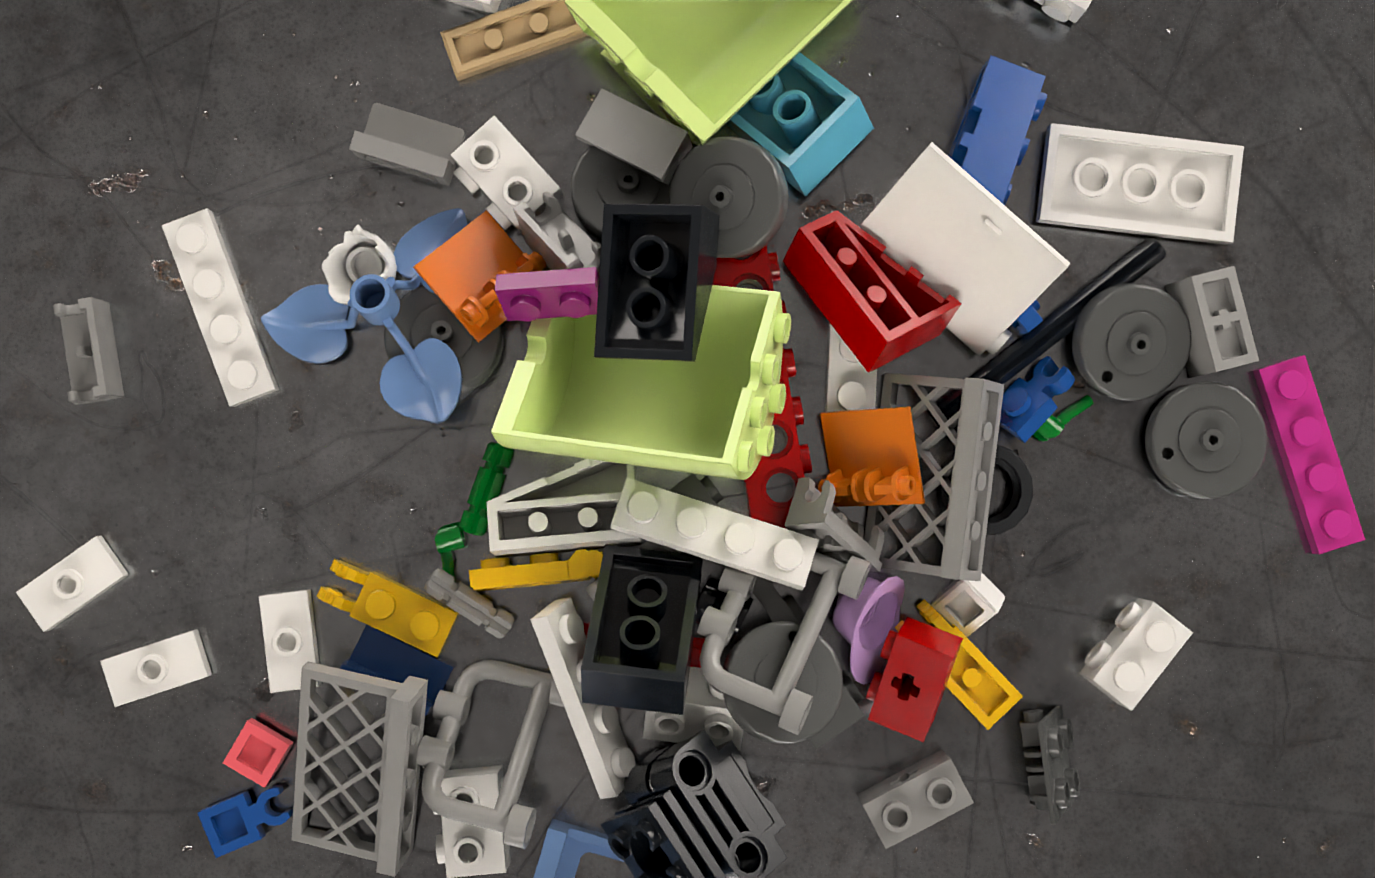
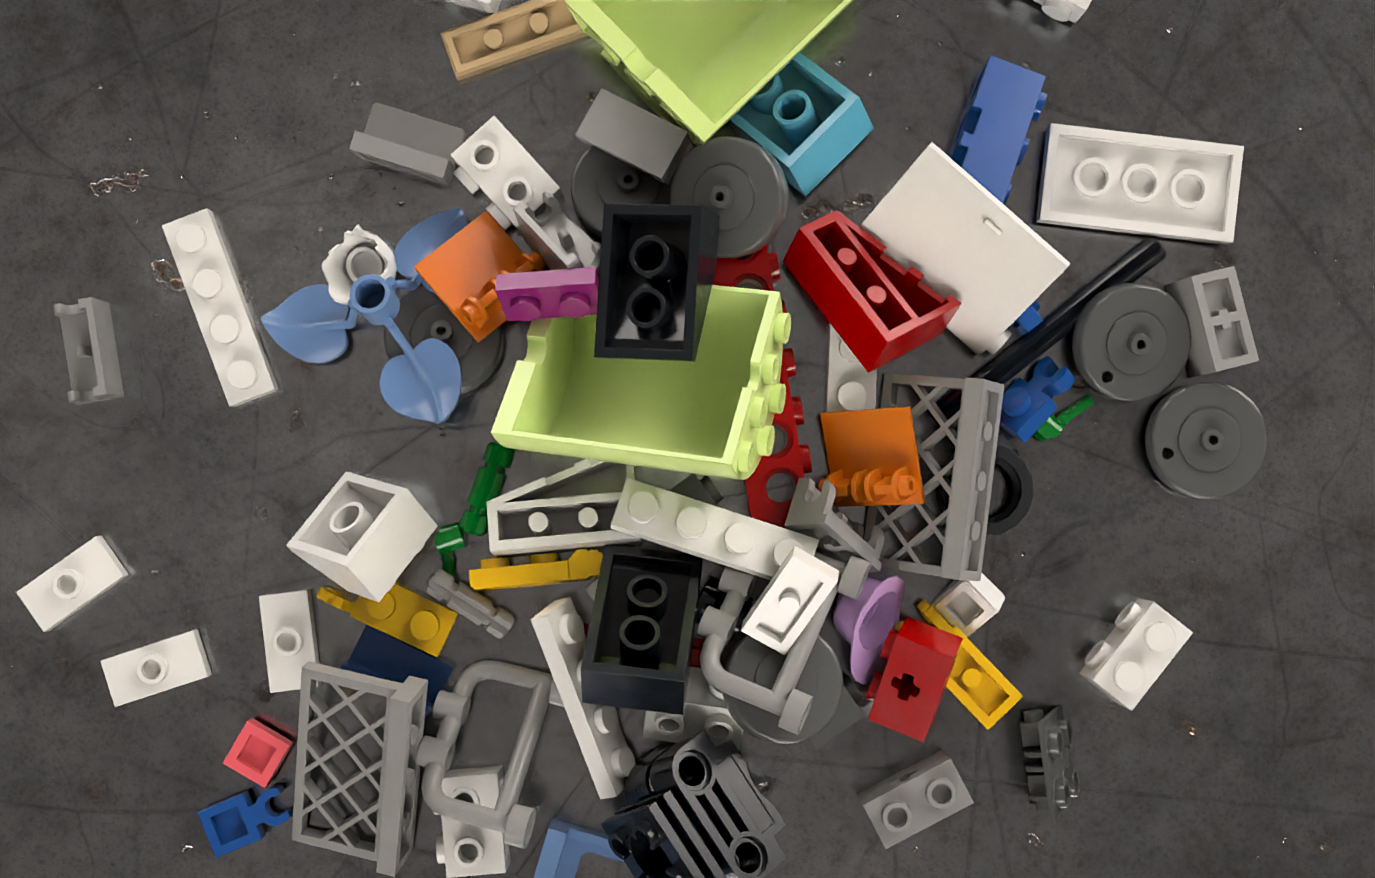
(363, 534): none -> white slope
(790, 600): none -> white plate
(1309, 455): dark pink plate -> none

